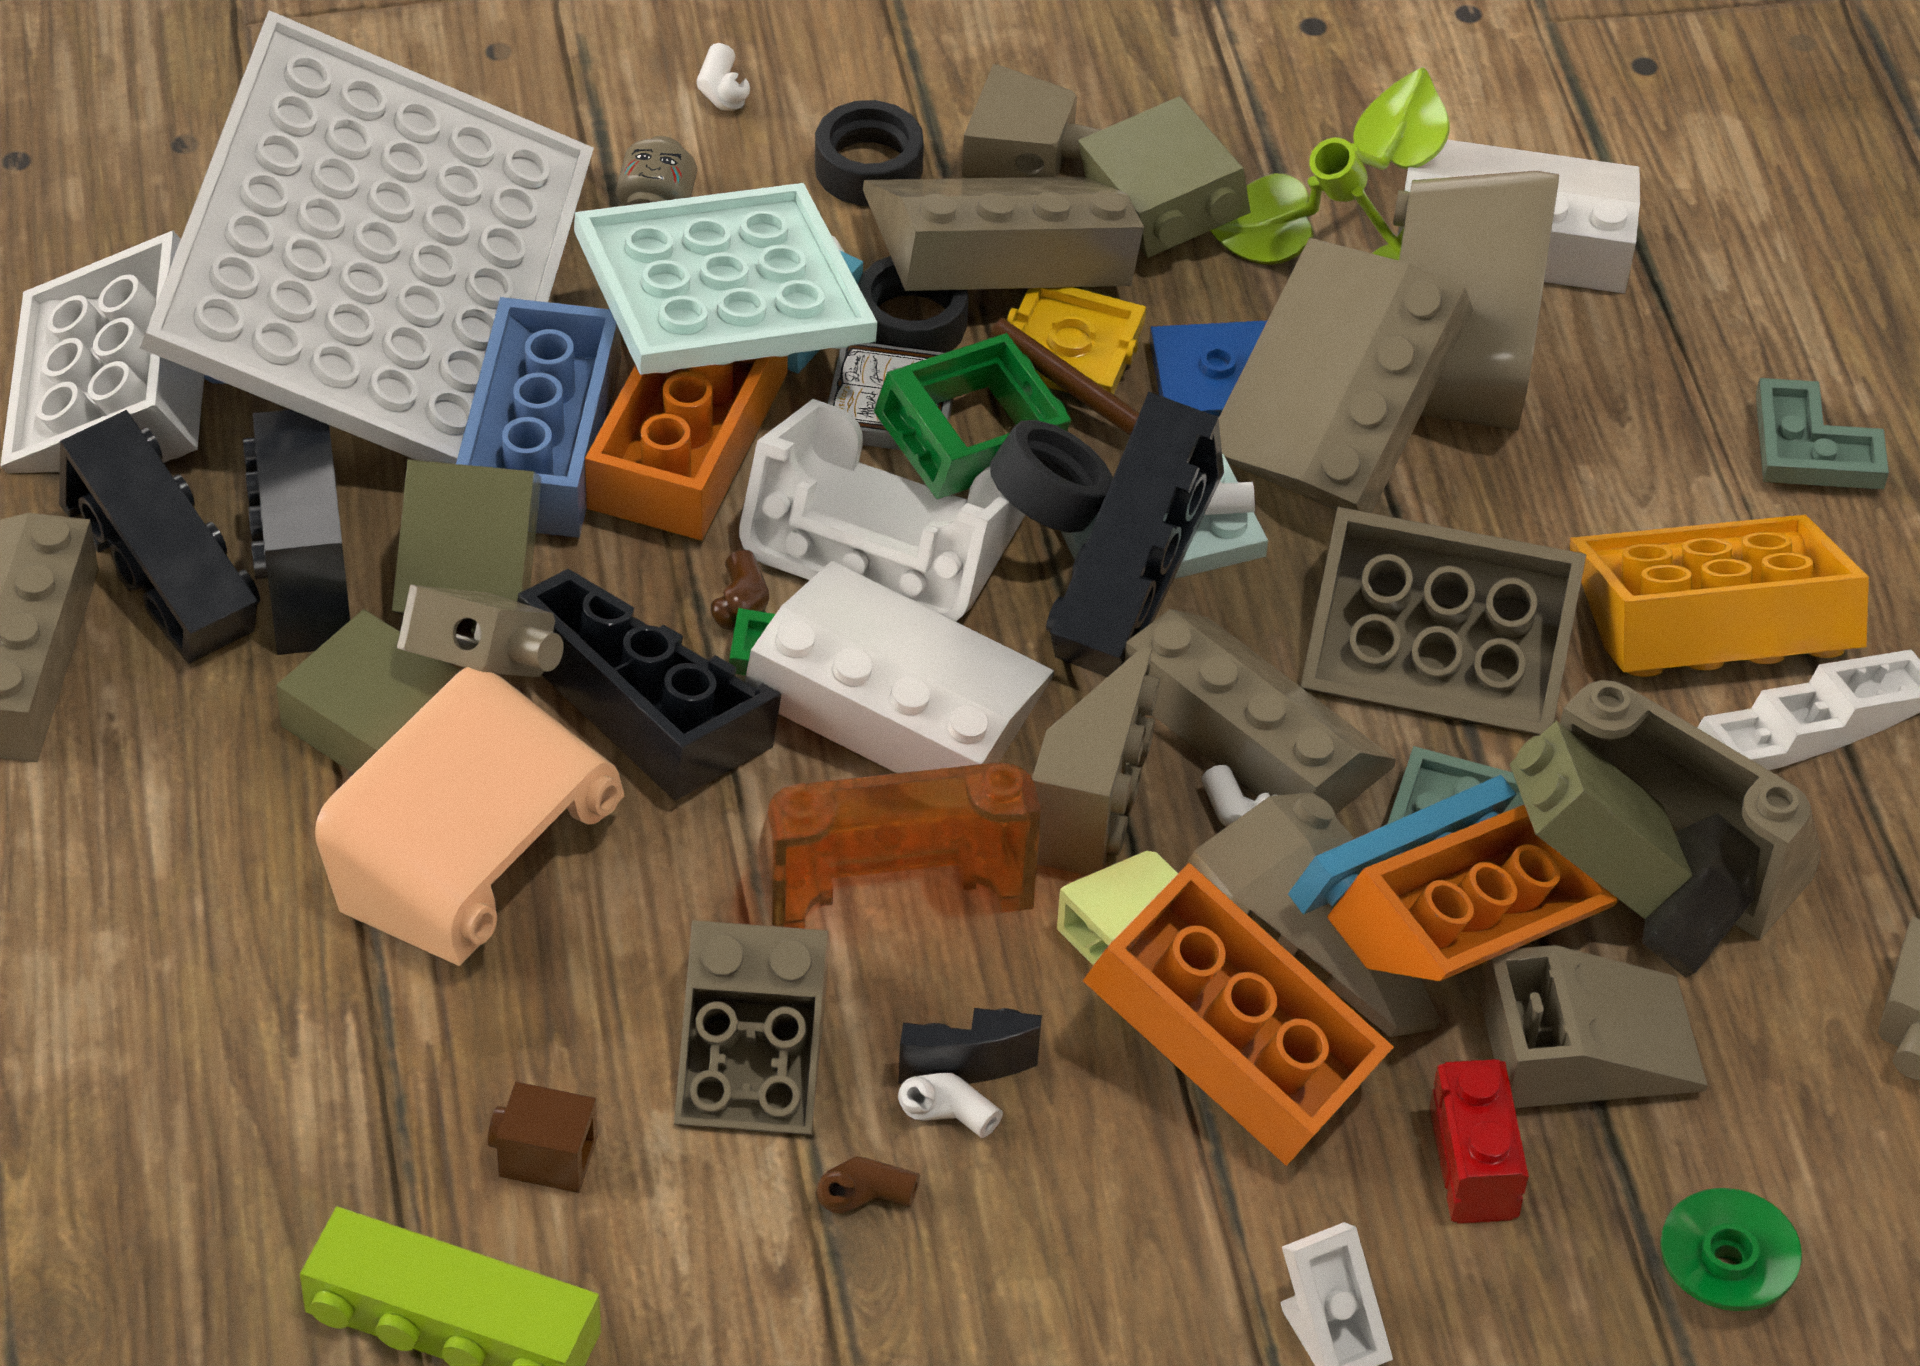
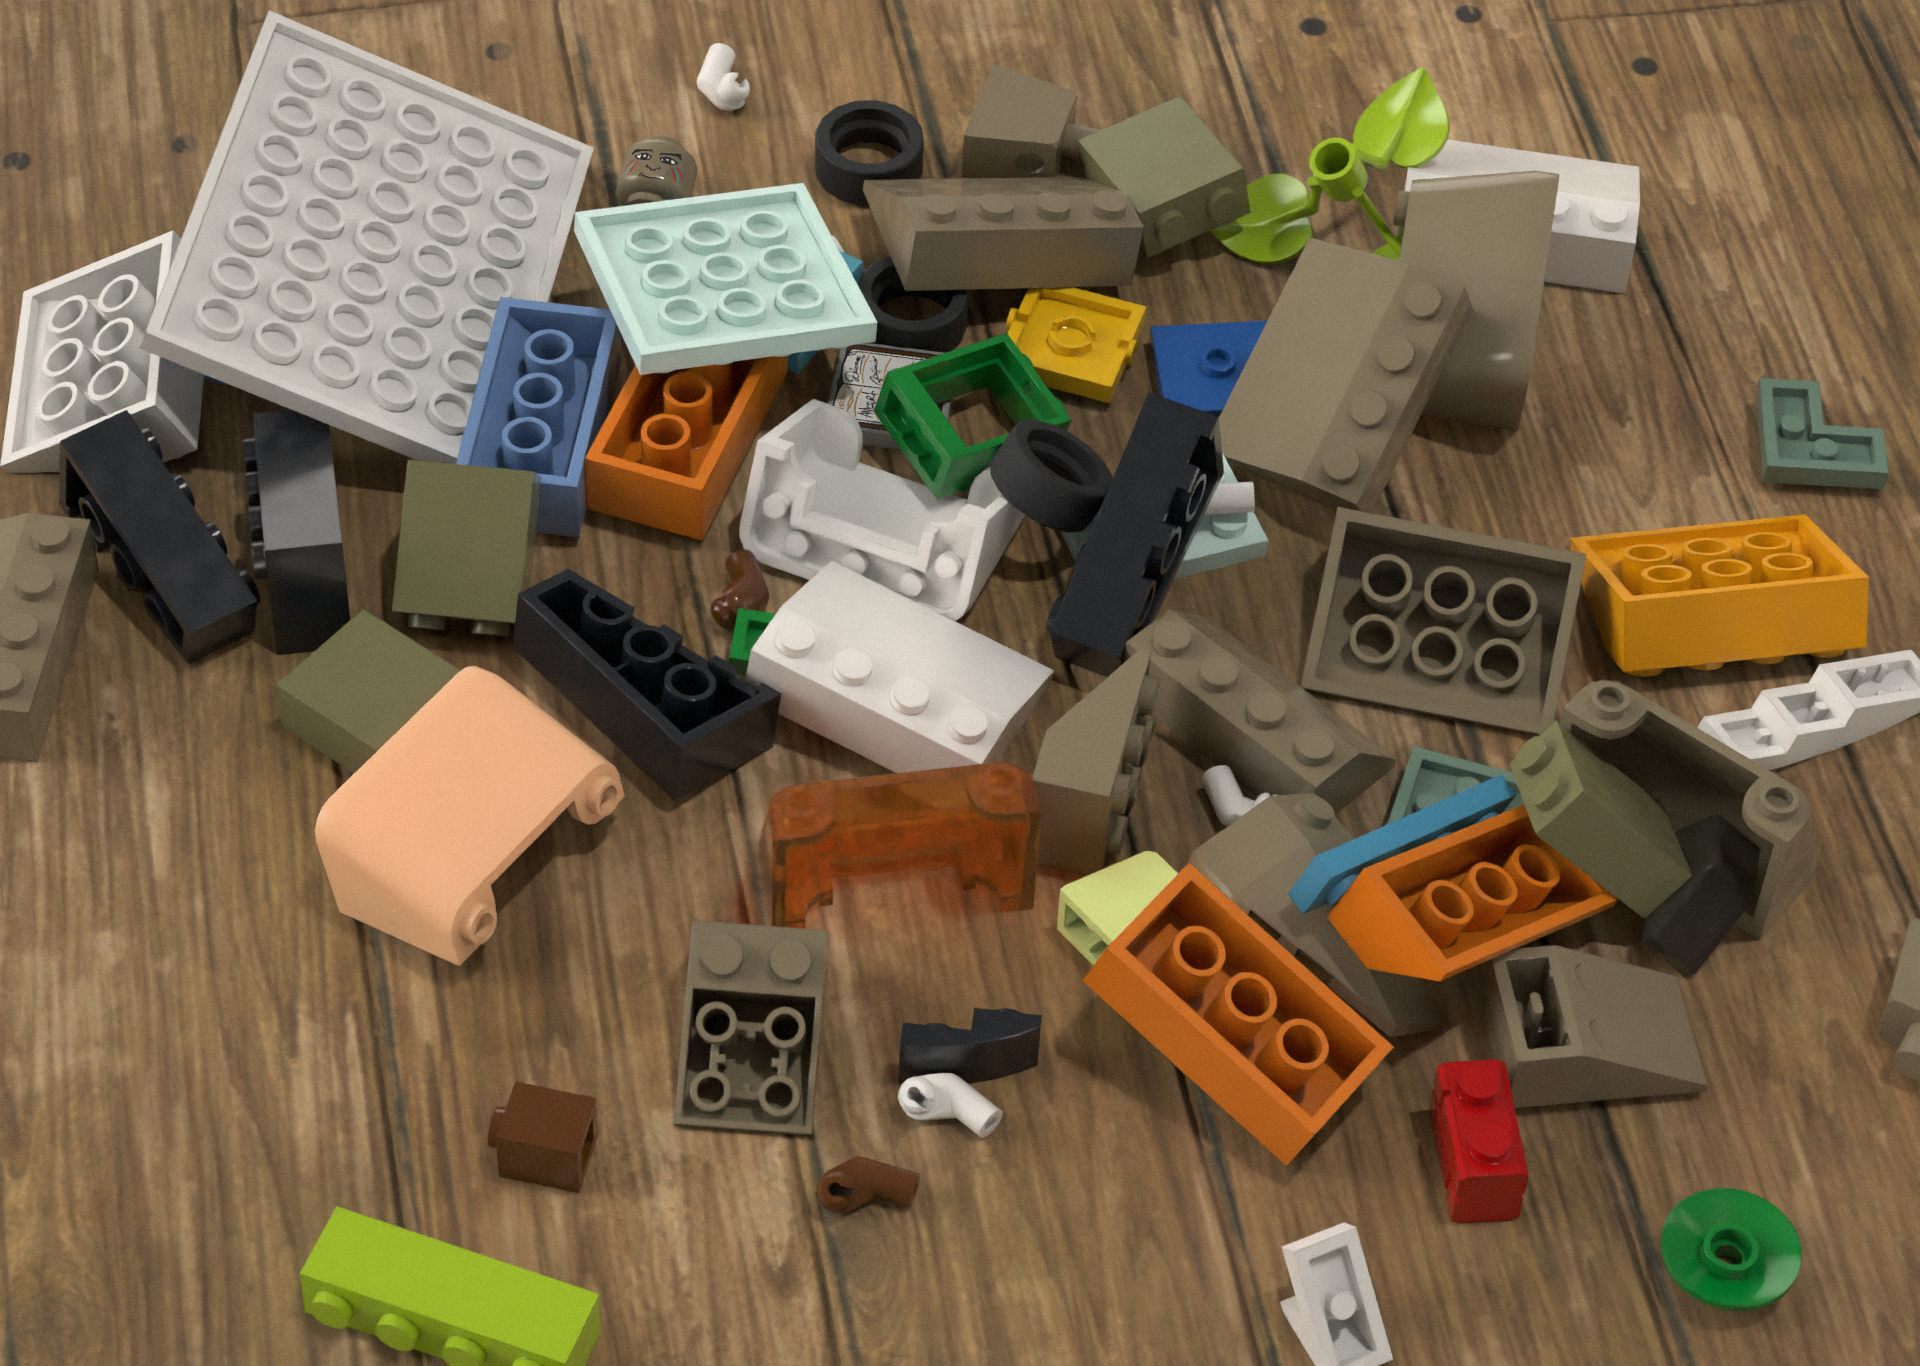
(507, 636): dark tan torso -> none
(1070, 378): reddish brown bar -> none

